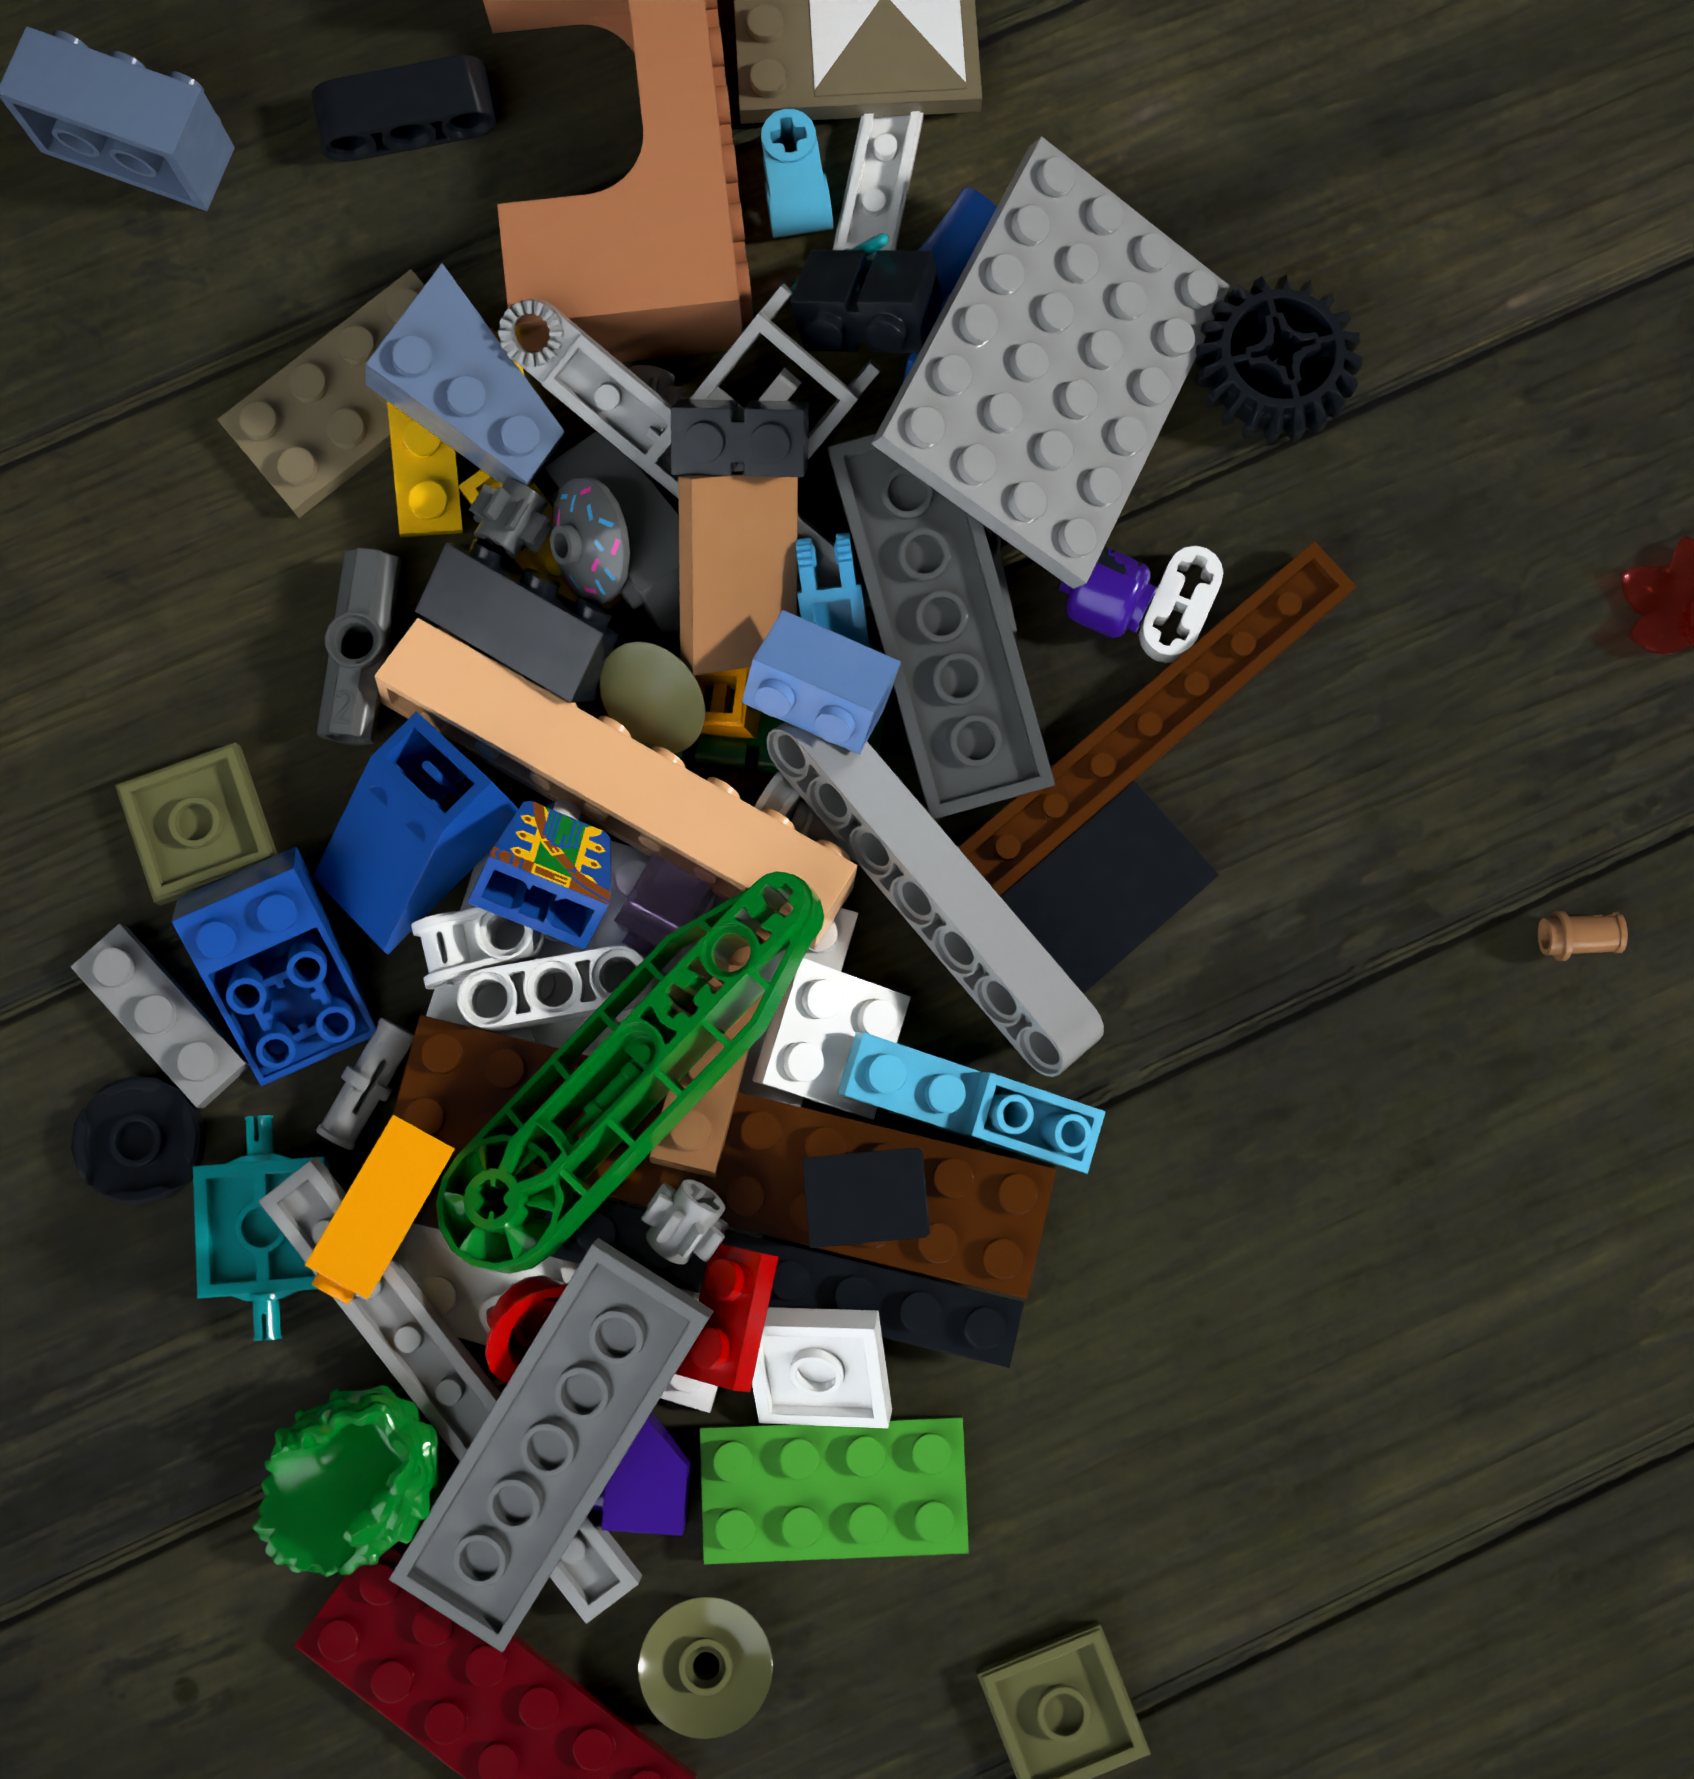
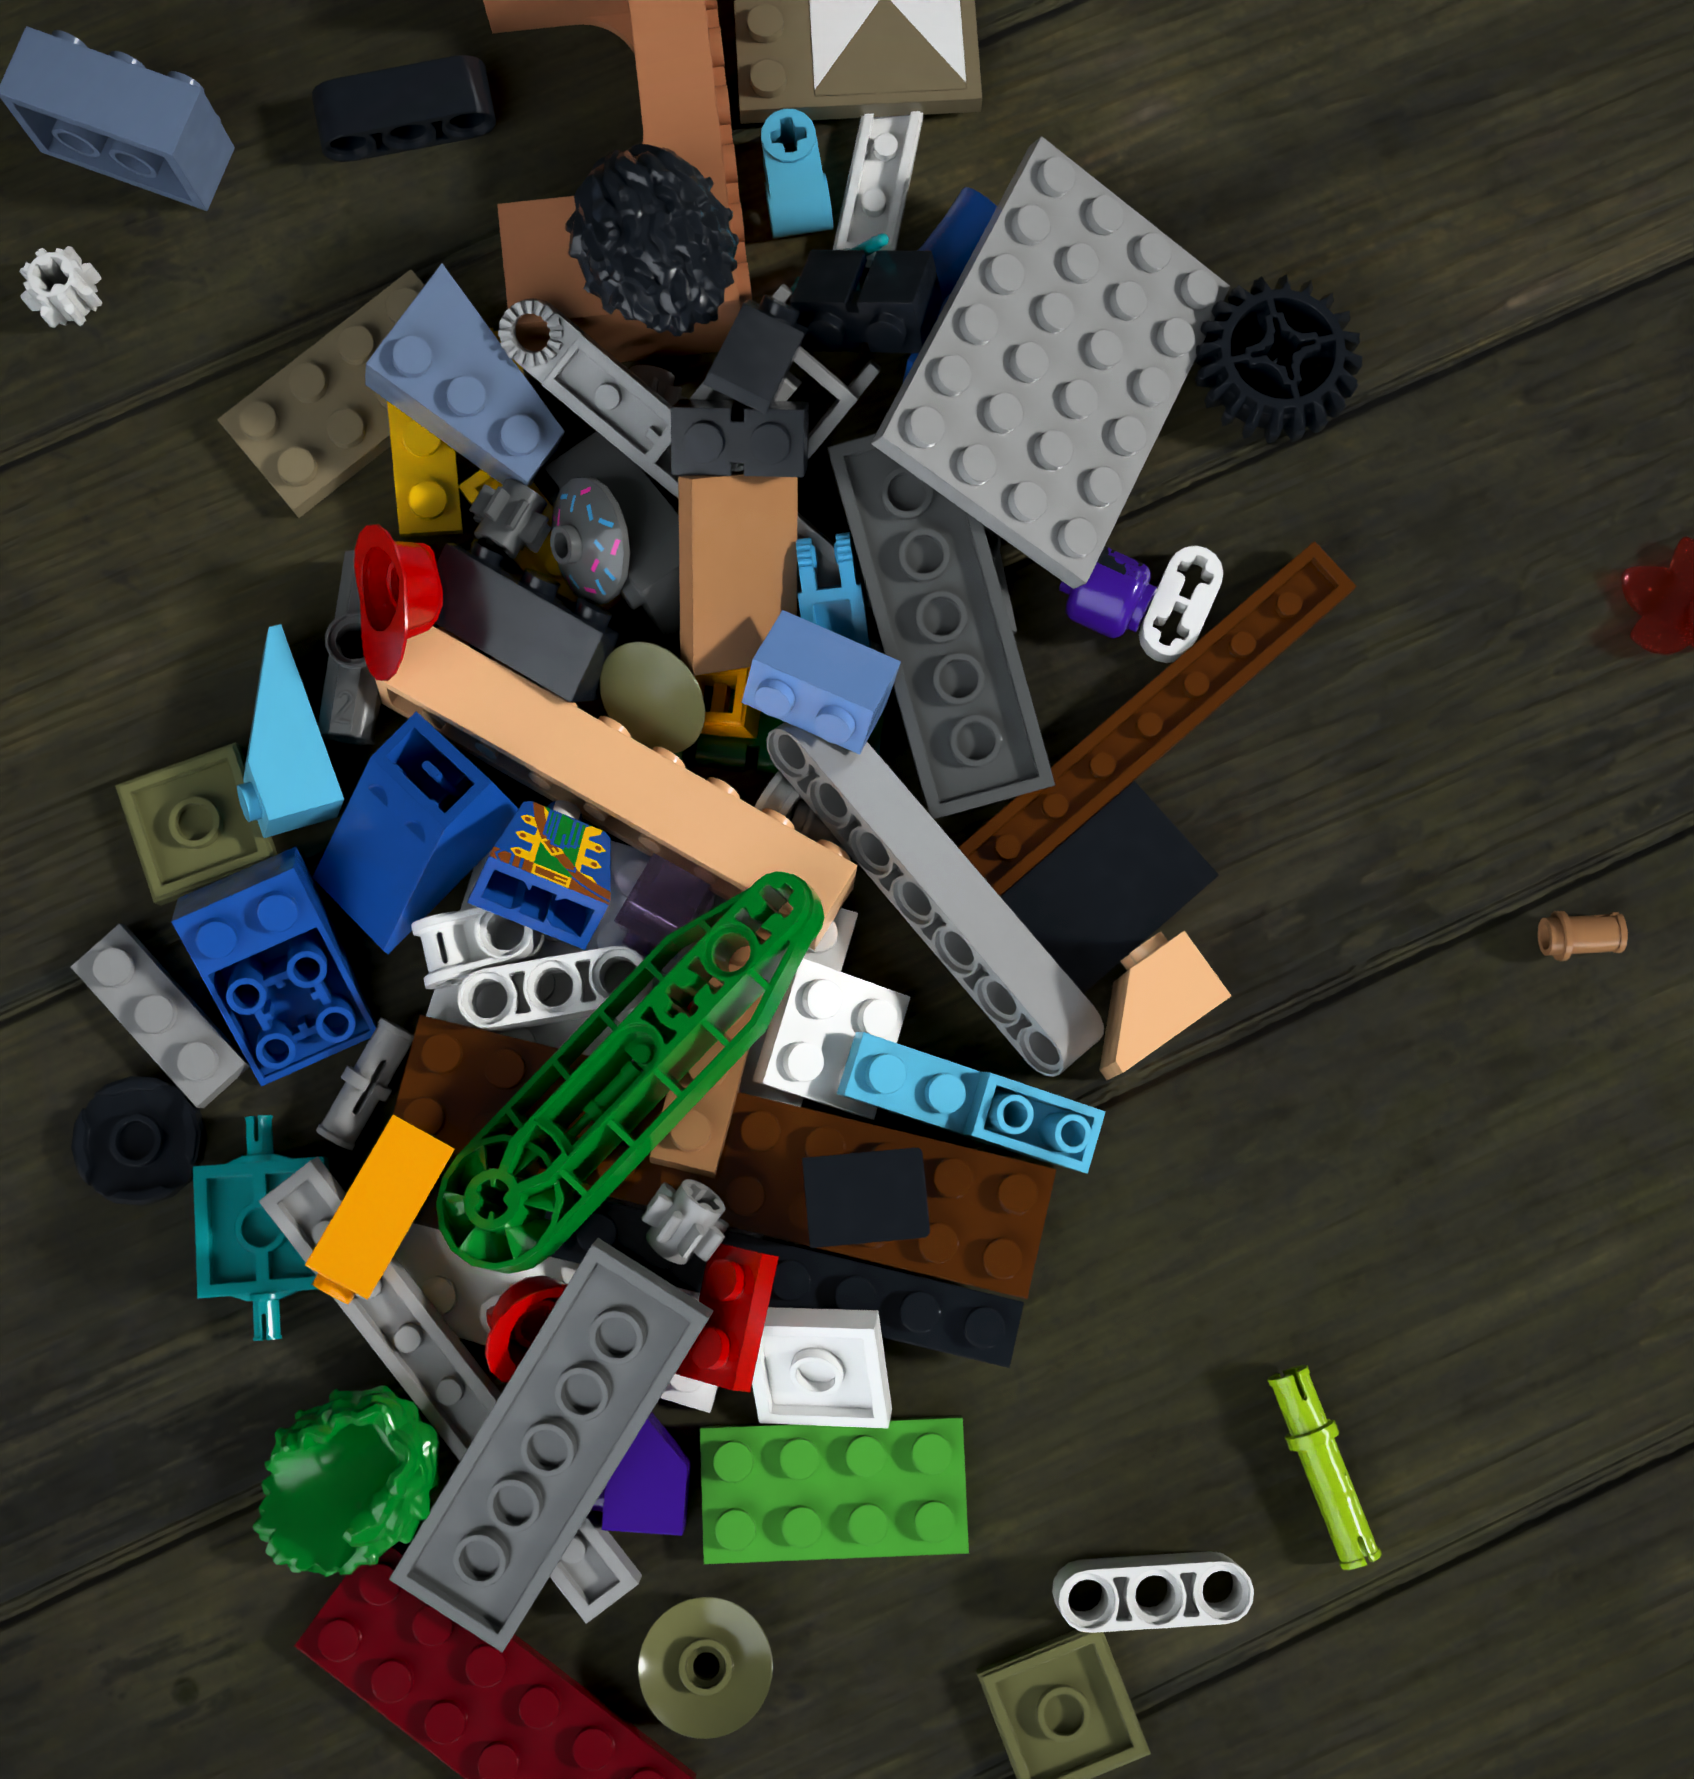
(60, 286): none -> white gear
(287, 763): none -> medium azure slope
(397, 596): none -> red piece
(653, 239): none -> black hair
(757, 353): none -> black slope
(1156, 999): none -> light nougat slope
(1181, 1606): none -> white beam
(1315, 1443): none -> lime pin

